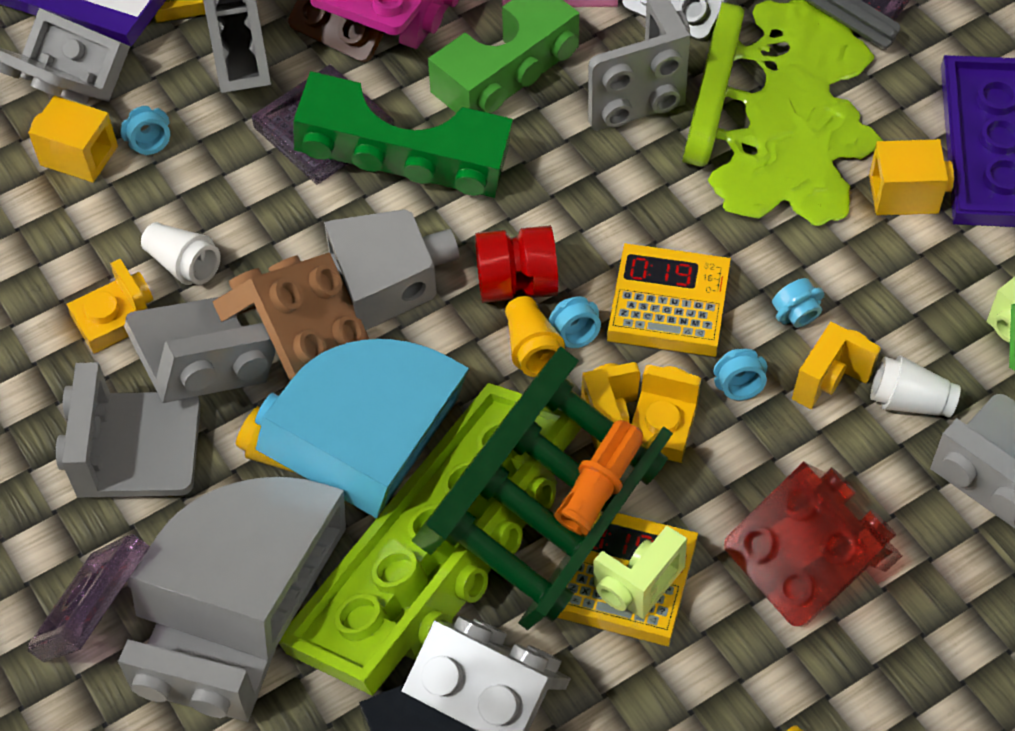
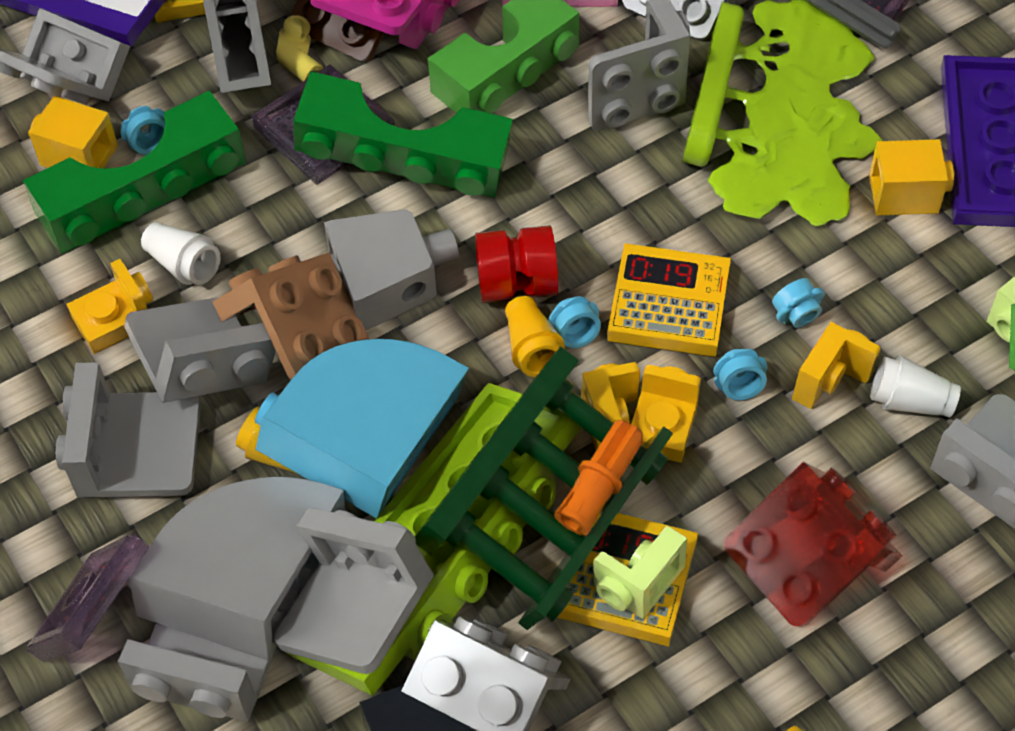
(87, 201): none -> green arch
(294, 48): none -> light yellow arm
(358, 593): none -> light grey bracket

